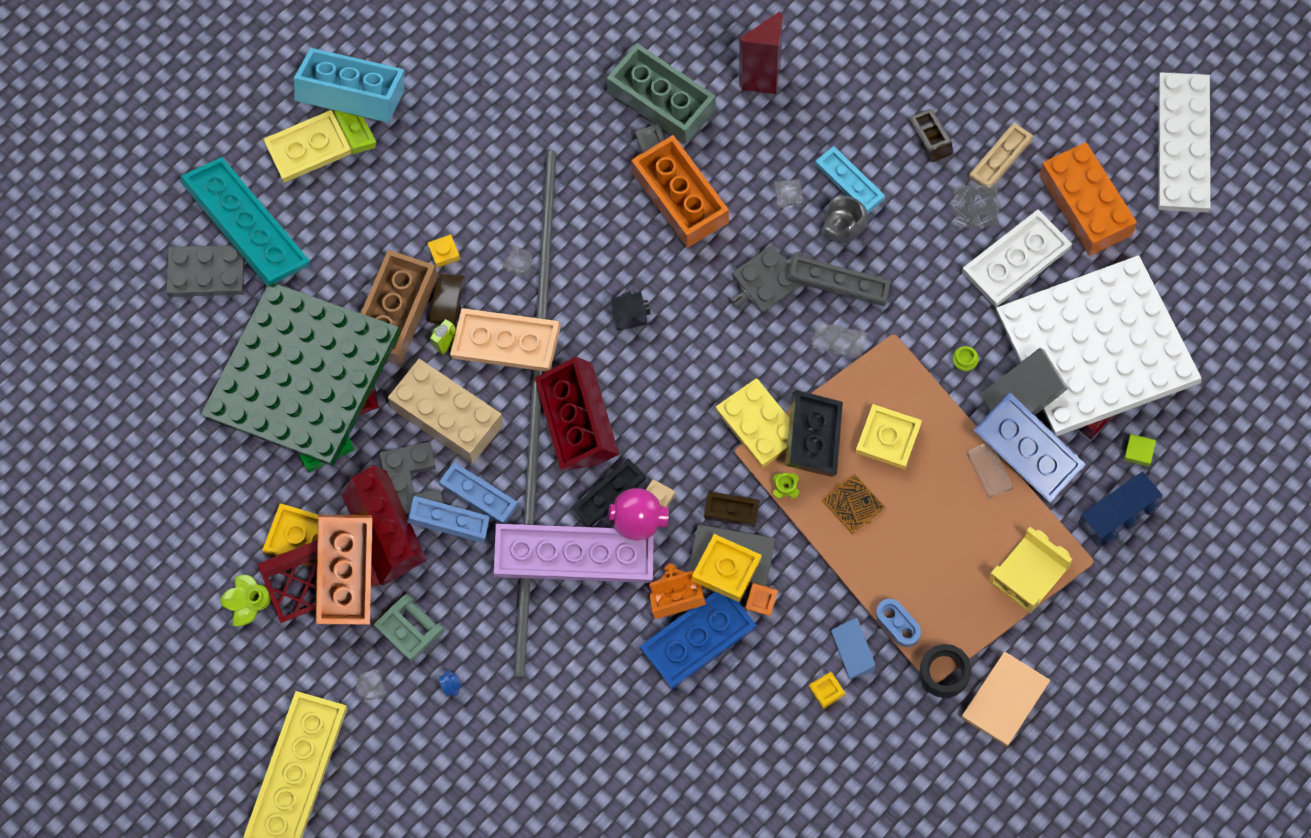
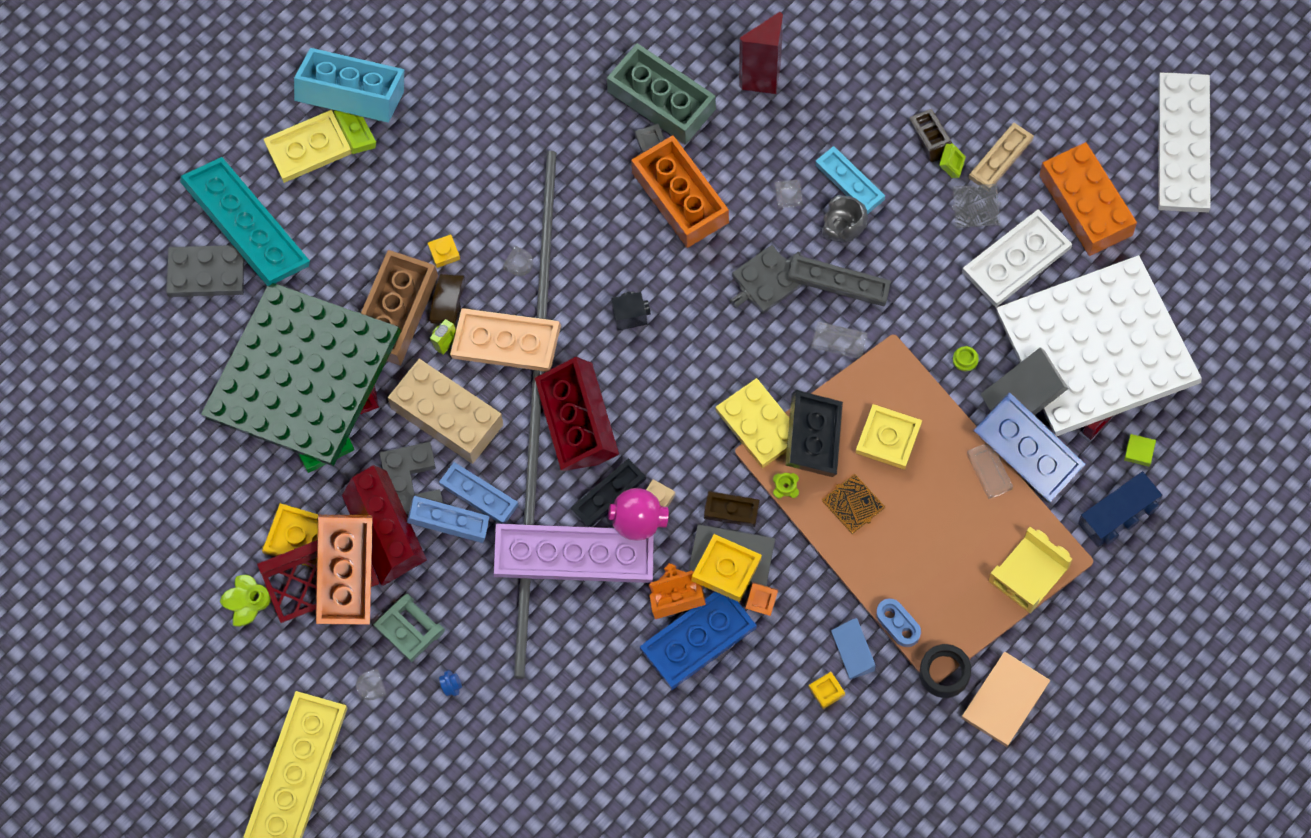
(952, 161): none -> lime tile

